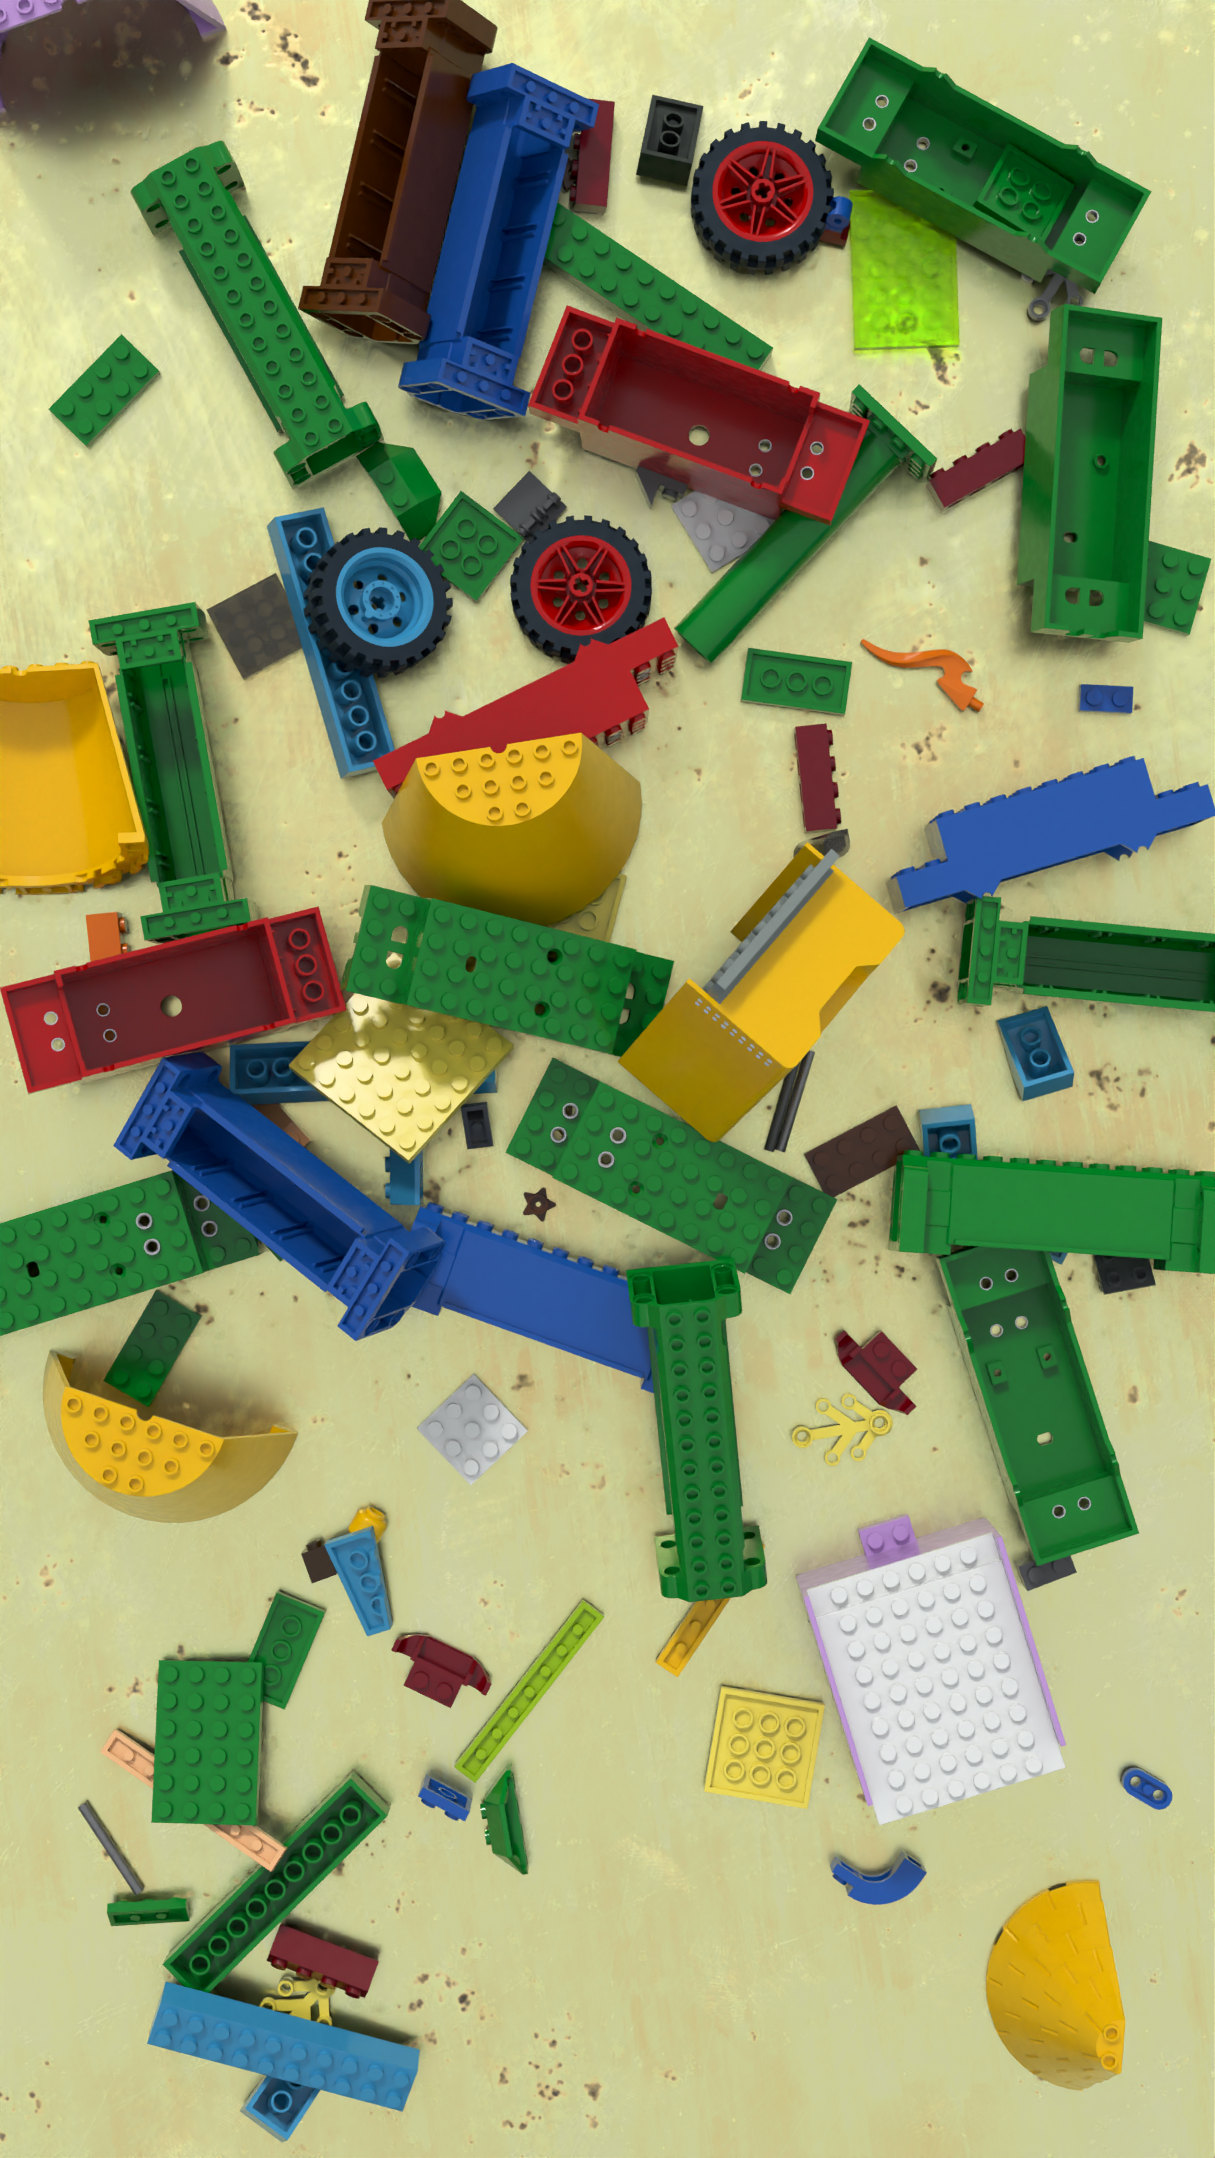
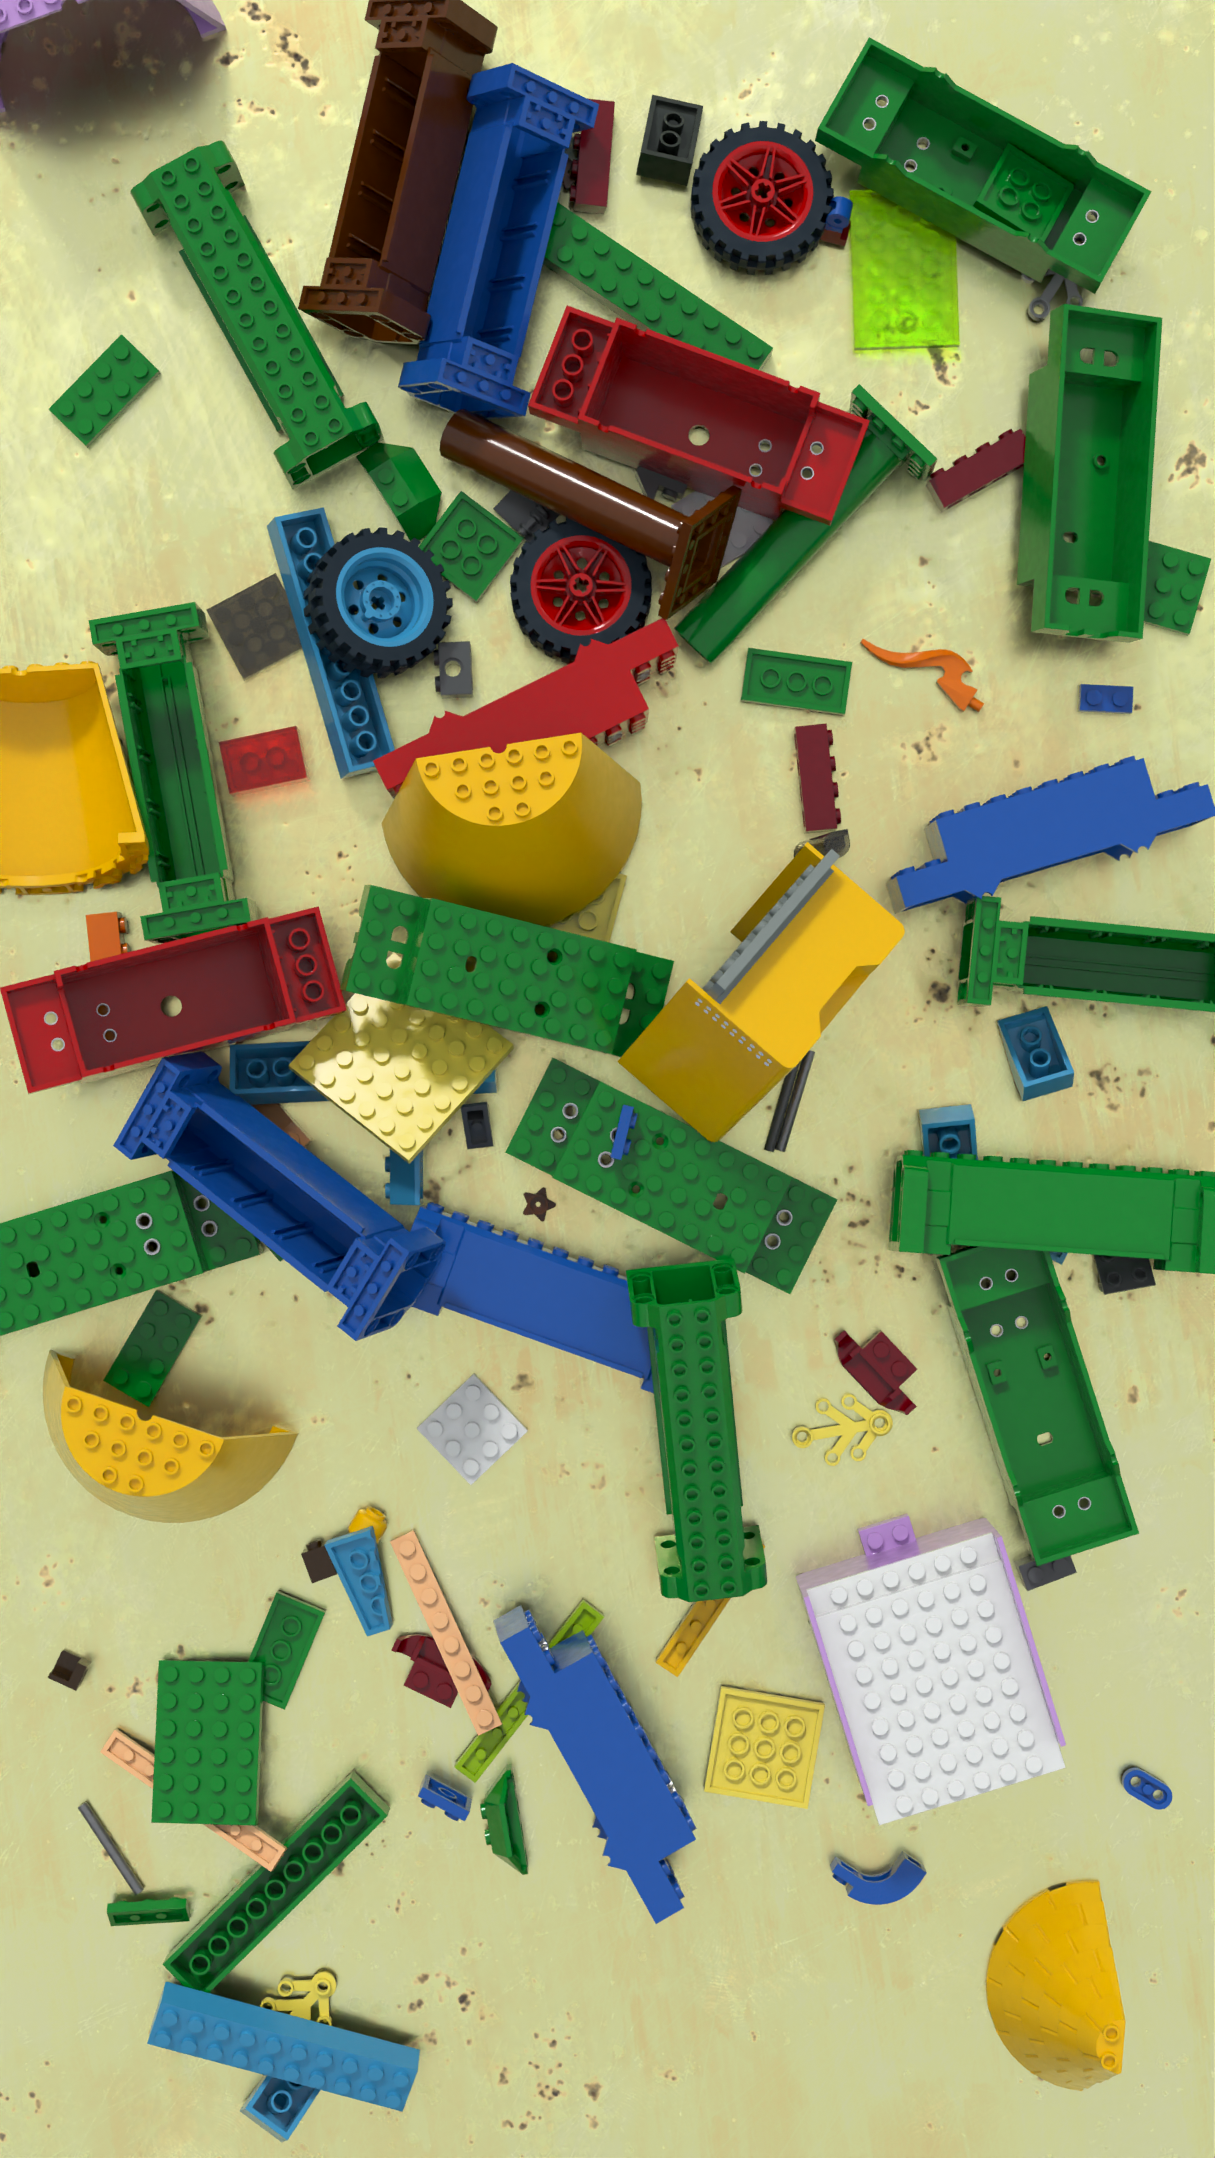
(70, 1670): none -> dark brown panel
(264, 761): none -> clear red brick
(322, 1961): dark red brick -> none
(446, 1633): none -> light nougat plate
(454, 653): none -> dark grey brick
(608, 1753): none -> blue piece
(621, 1144): none -> blue plate
(685, 544): none -> reddish brown piece
(860, 1152): reddish brown plate -> none

